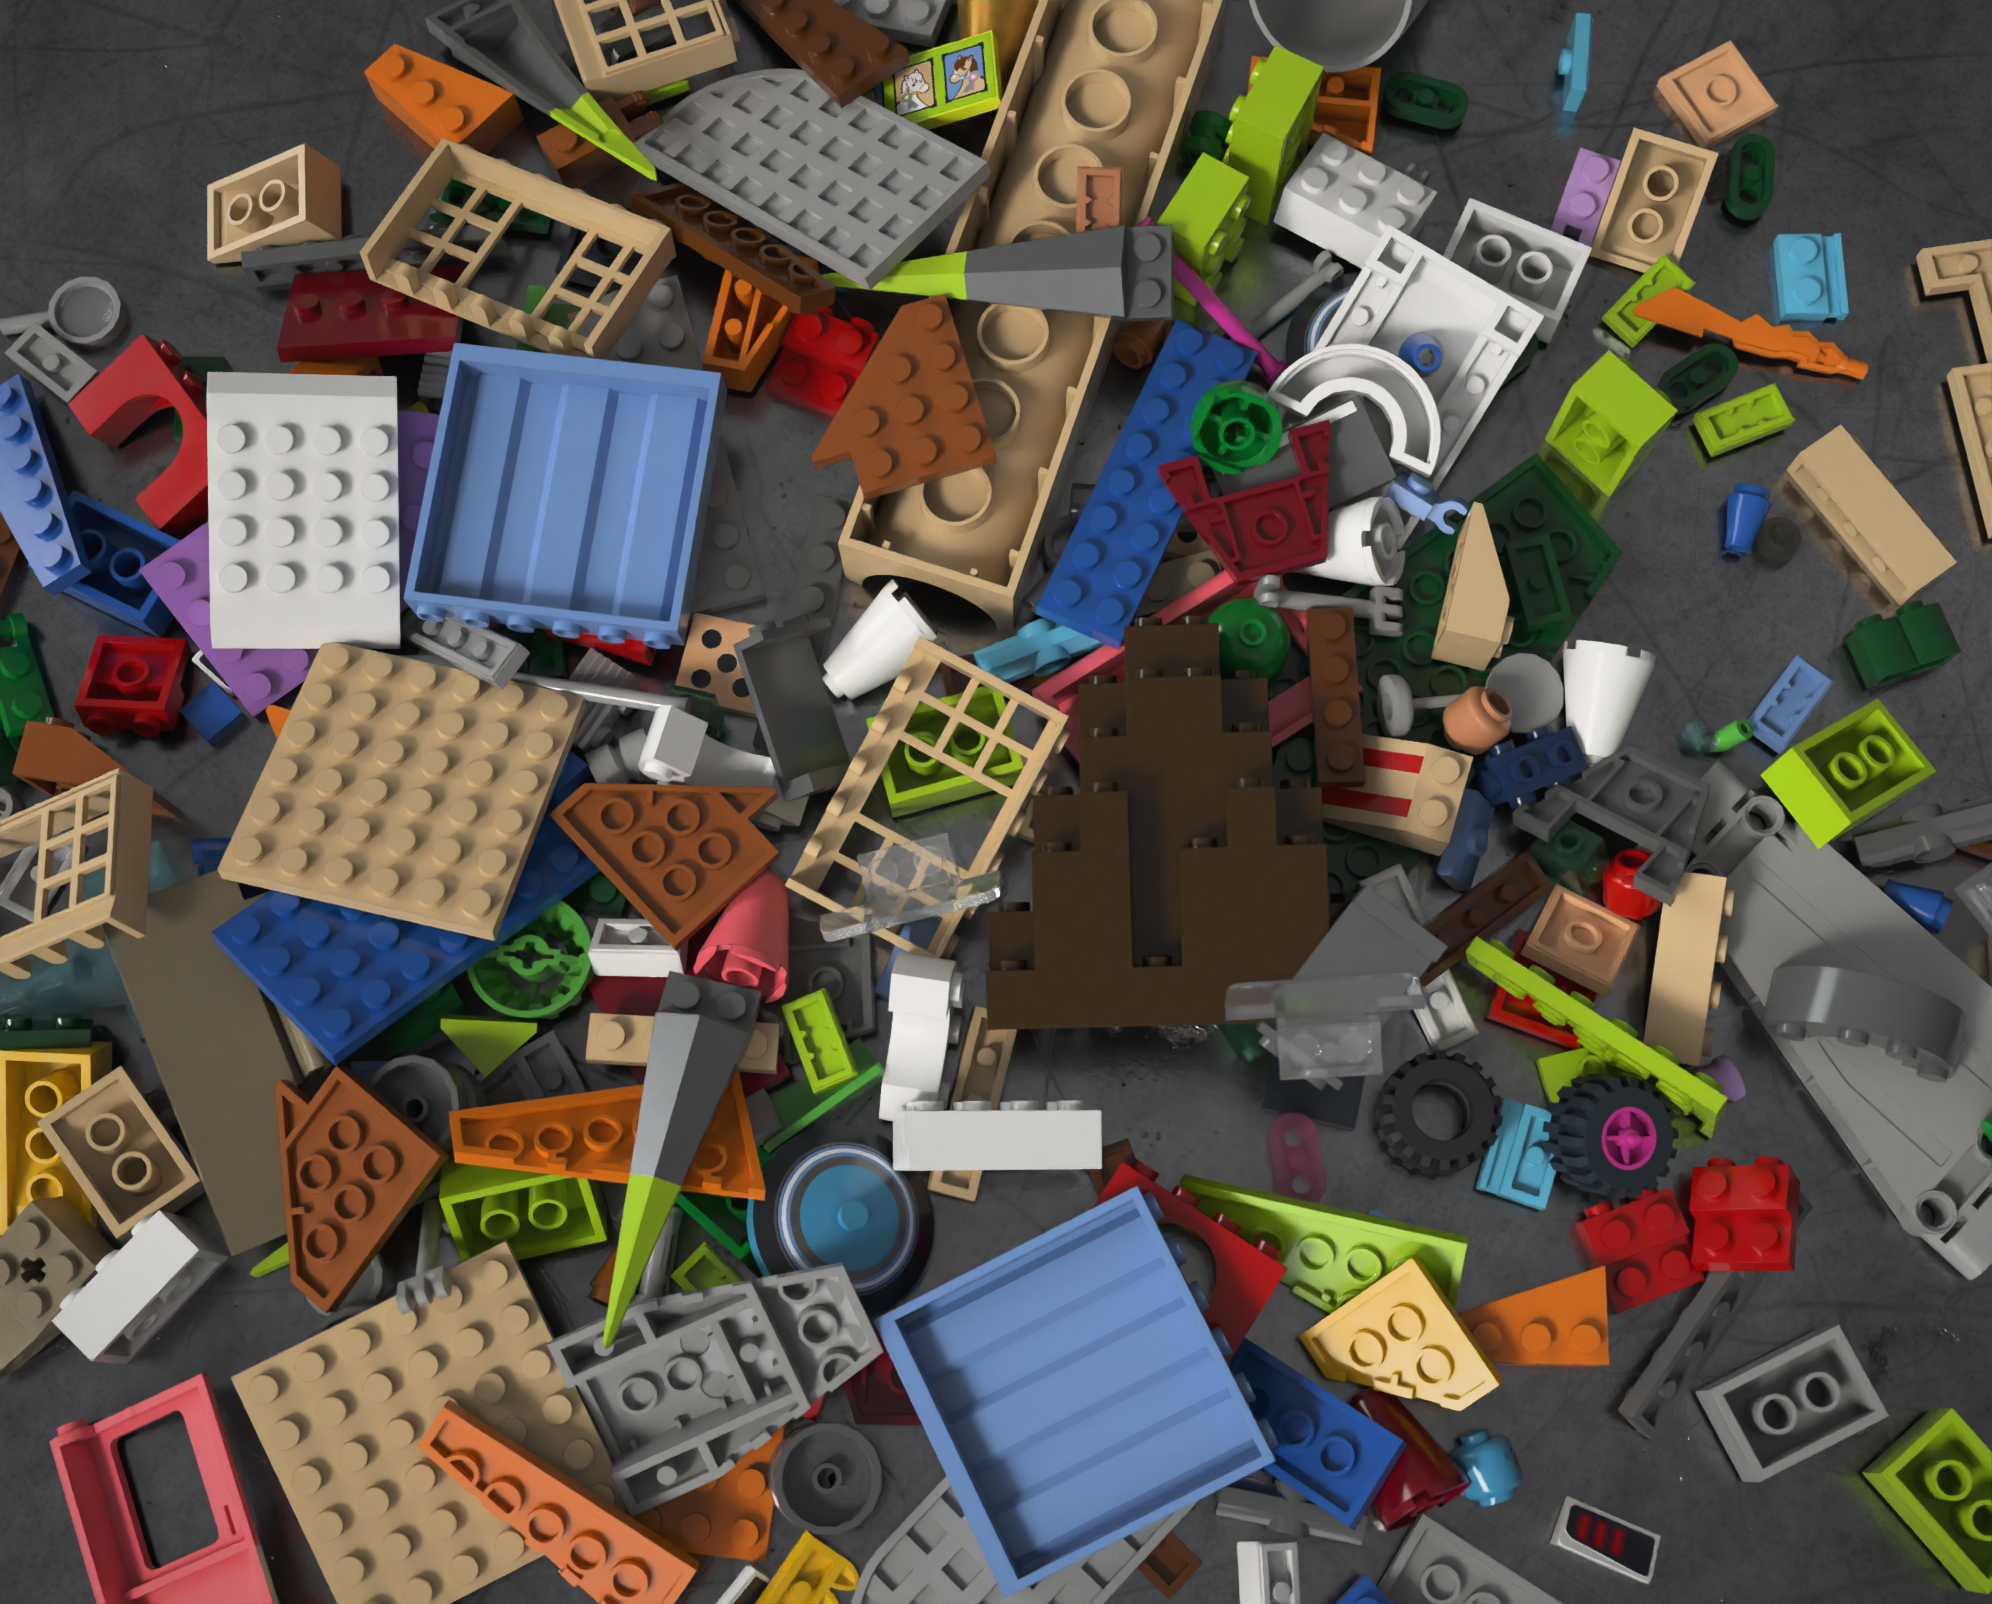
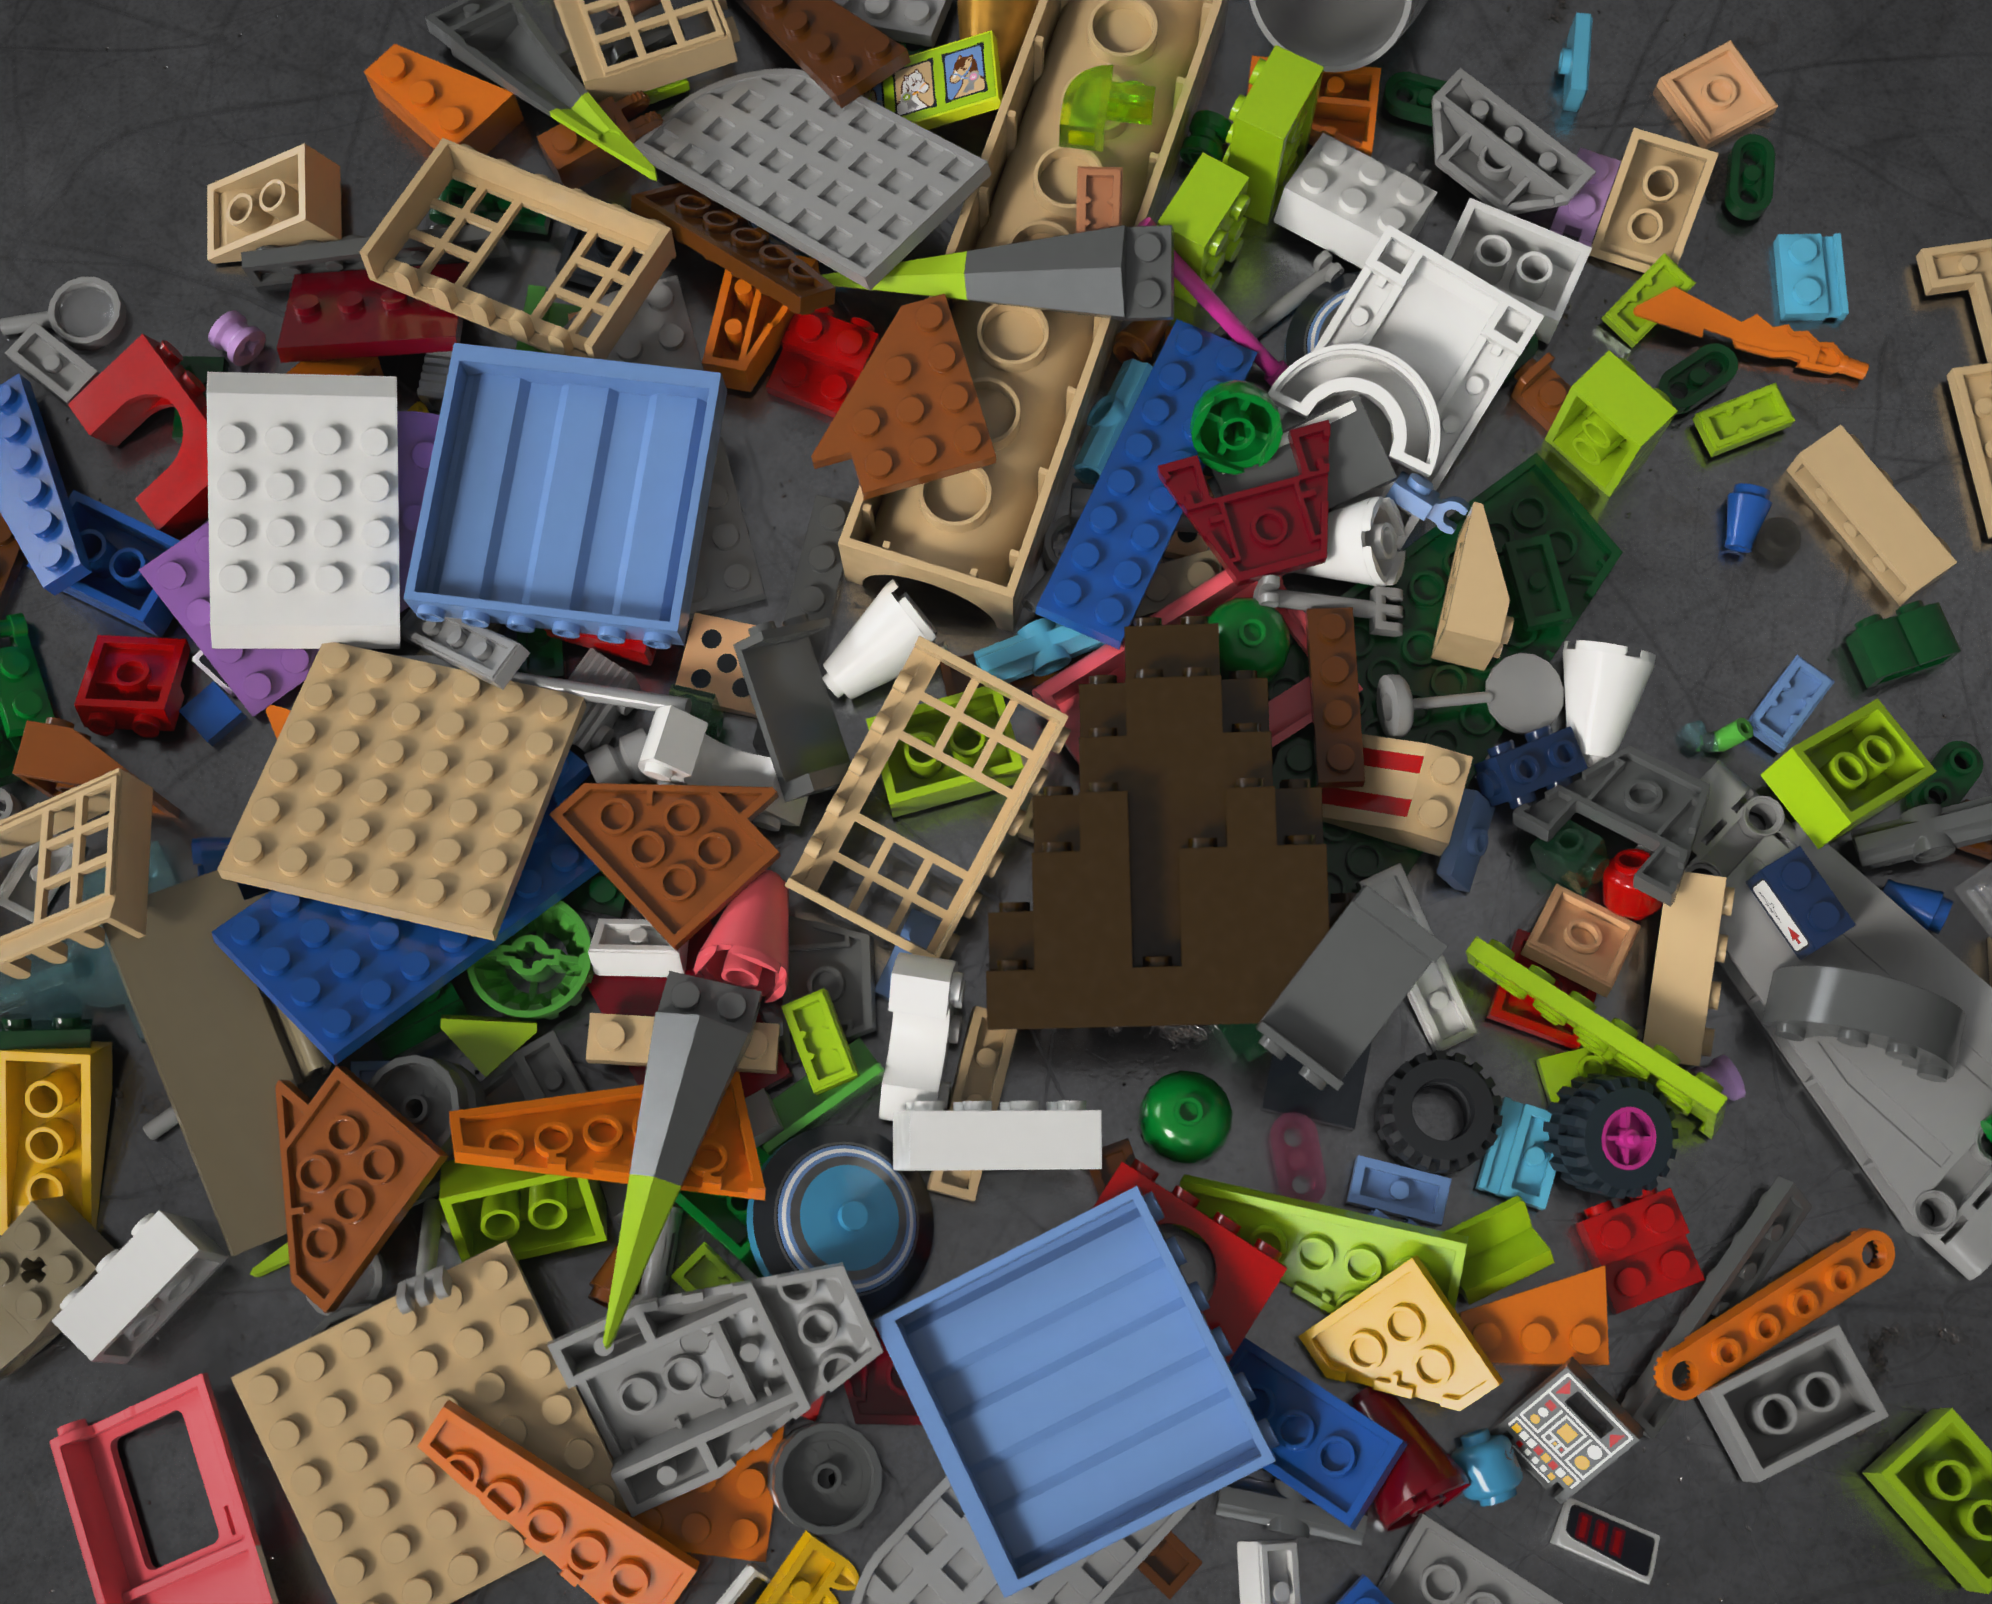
(122, 1153): tan slope -> none
(237, 338): none -> lavender wheel
(910, 885): clear plate -> none
(1094, 100): none -> clear neon green brick
(1109, 418): none -> medium azure piece
(1185, 1118): none -> green cylinder
(1326, 1022): clear plate -> none
(1399, 1190): none -> medium blue plate
(1414, 345): blue cone -> none
(1477, 720): nougat head -> none
(1485, 909): reddish brown plate -> none
(1500, 1249): none -> lime panel
(1501, 151): none -> light grey wedge
(1540, 390): none -> dark orange bracket
(1558, 1440): none -> container
(1744, 1215): red plate -> none
(1774, 1313): none -> orange plate
(1800, 903): none -> dark blue brick
(1949, 780): none -> dark green plate

